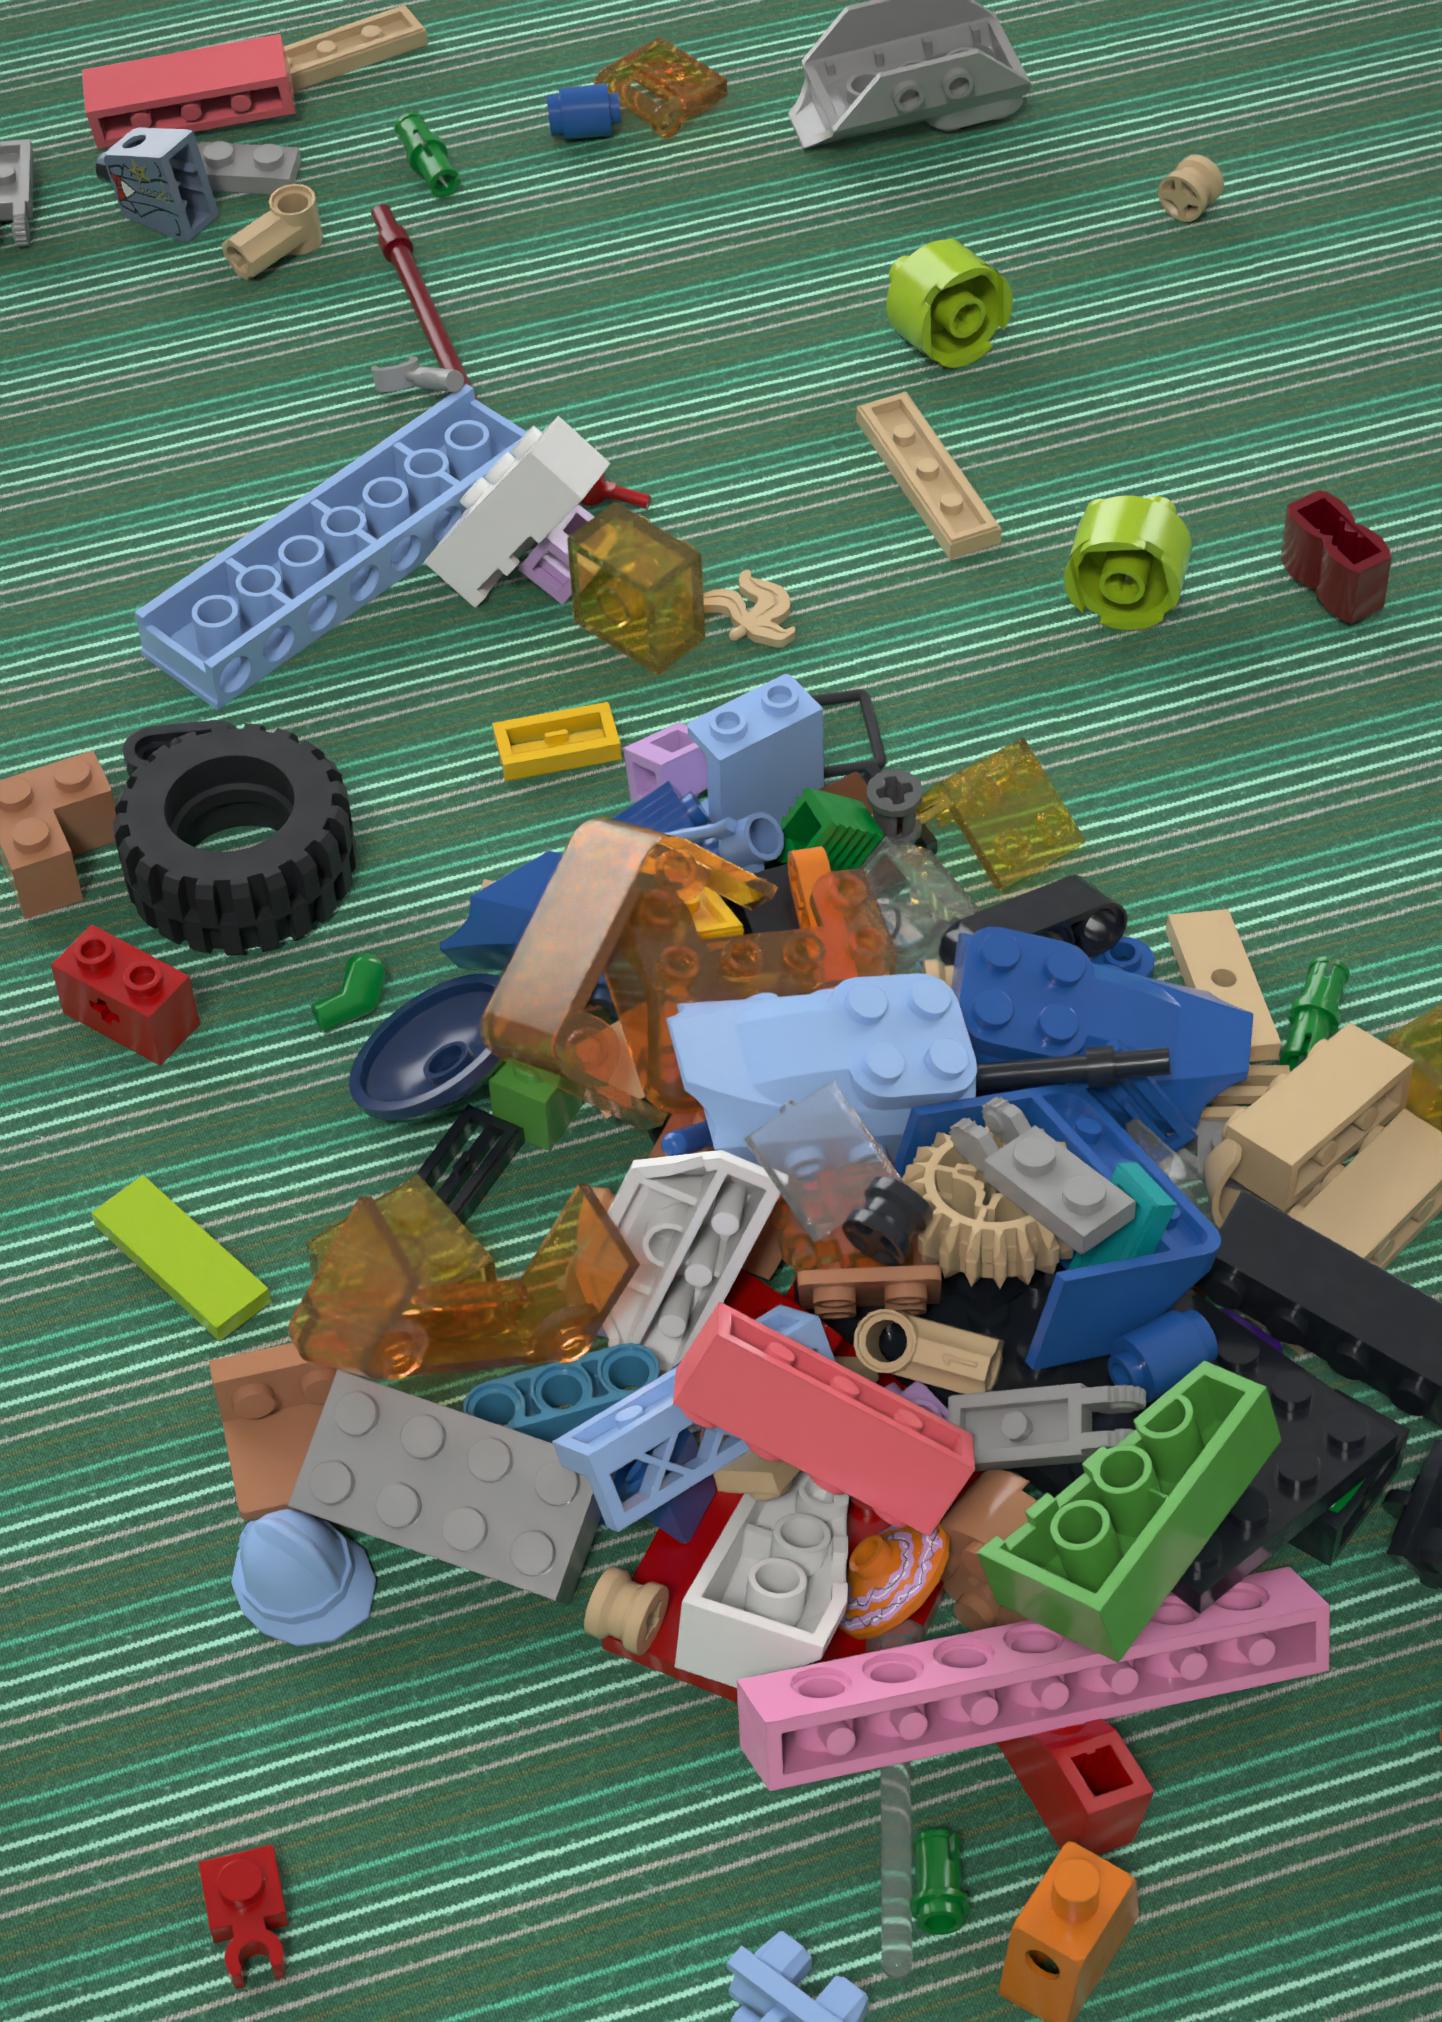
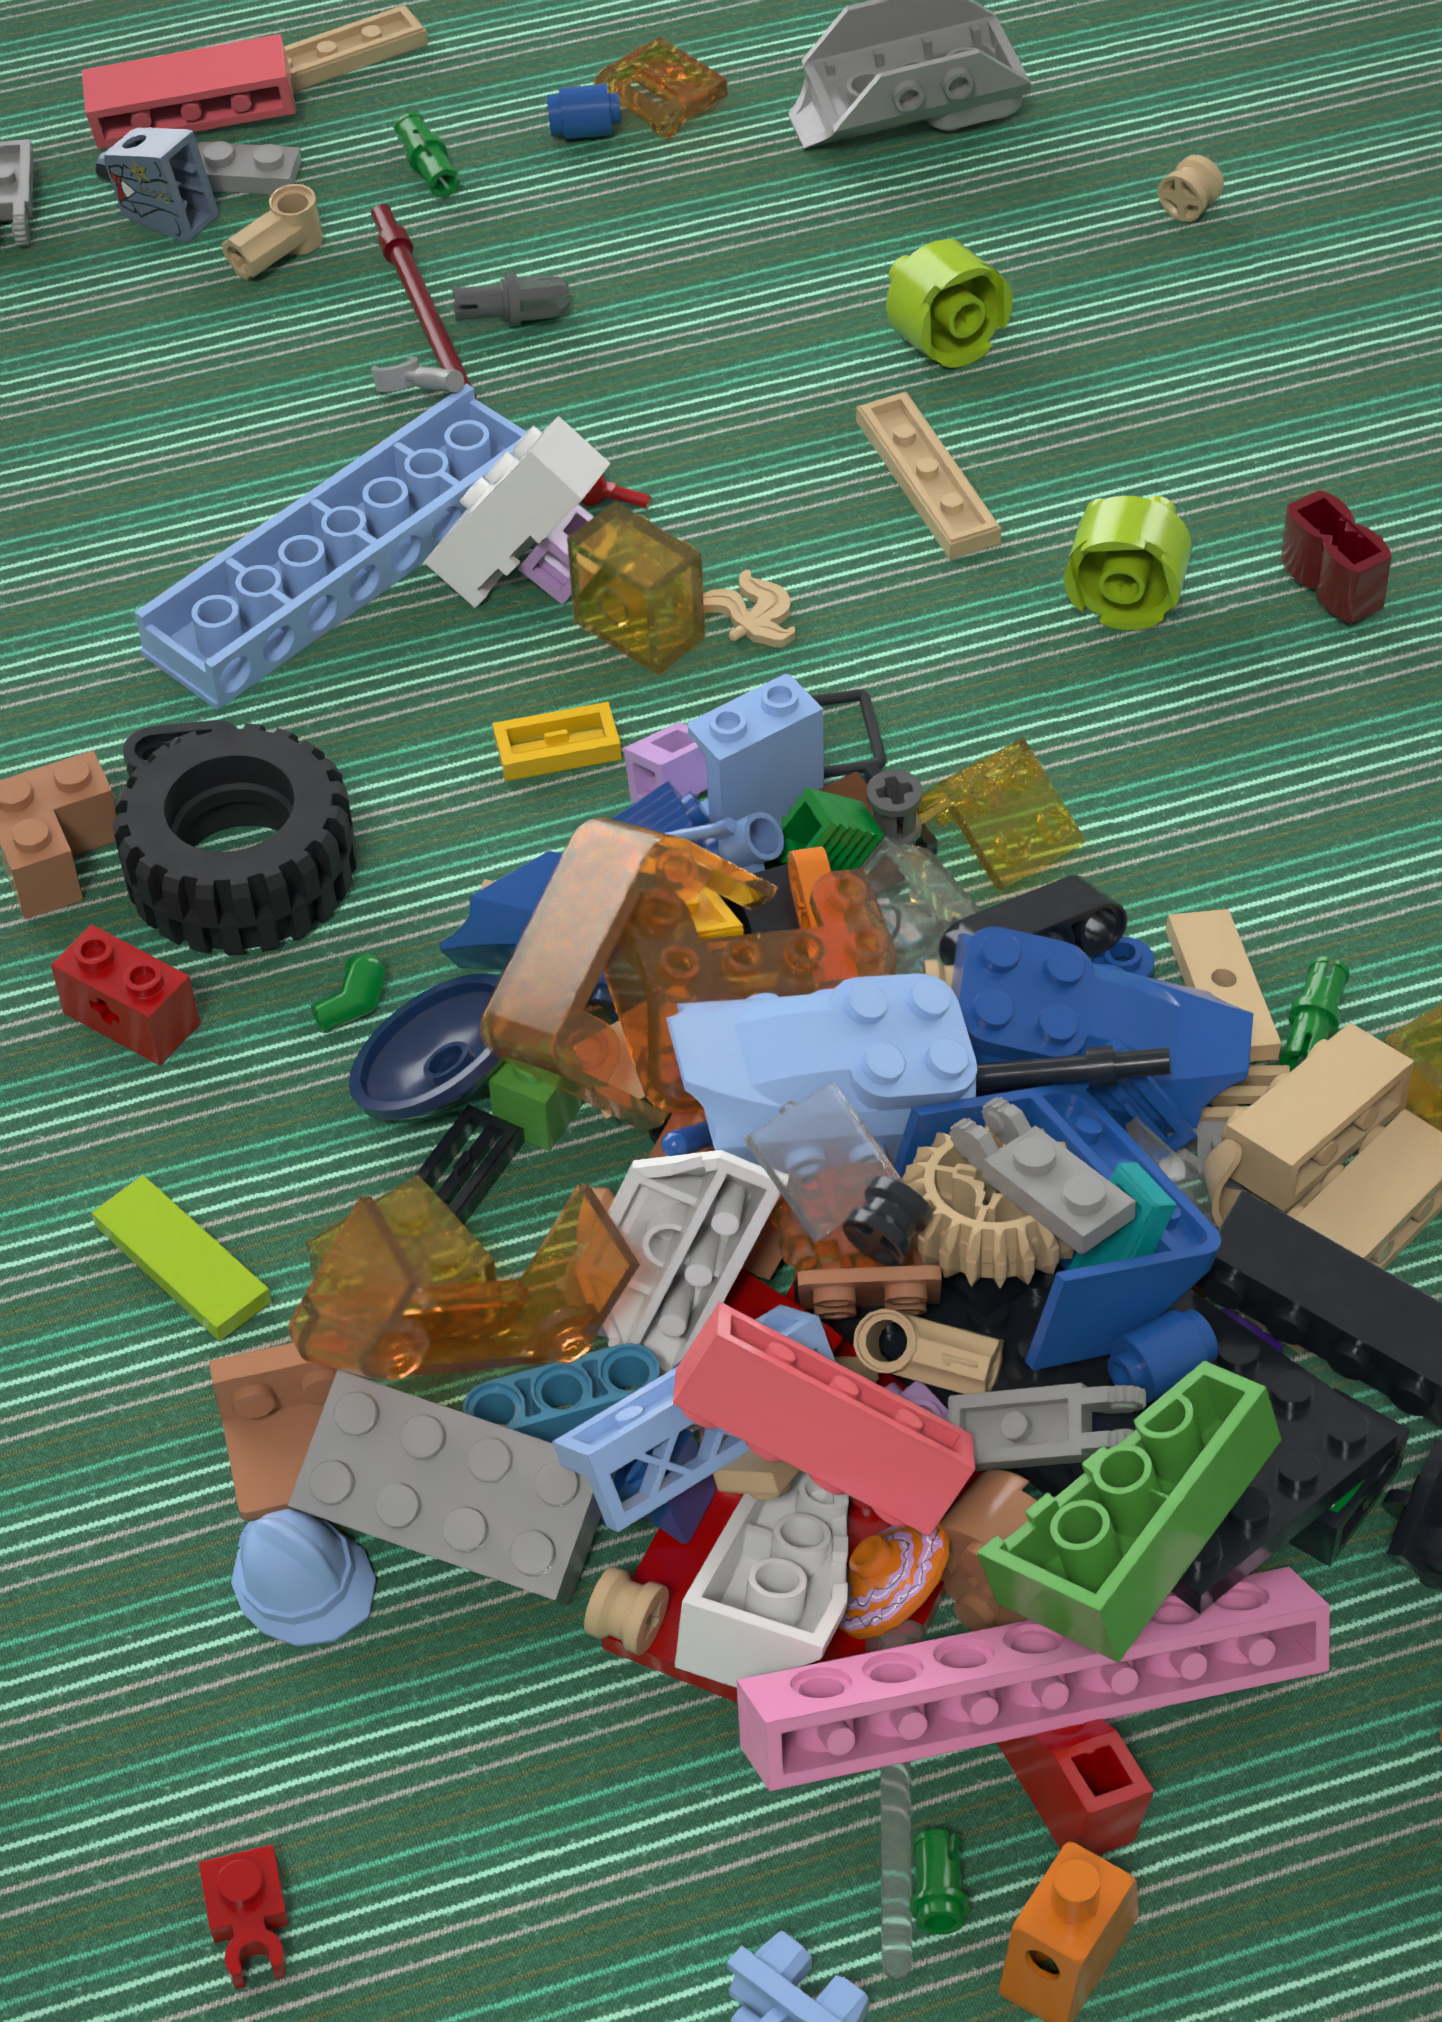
(513, 299): none -> dark grey arm

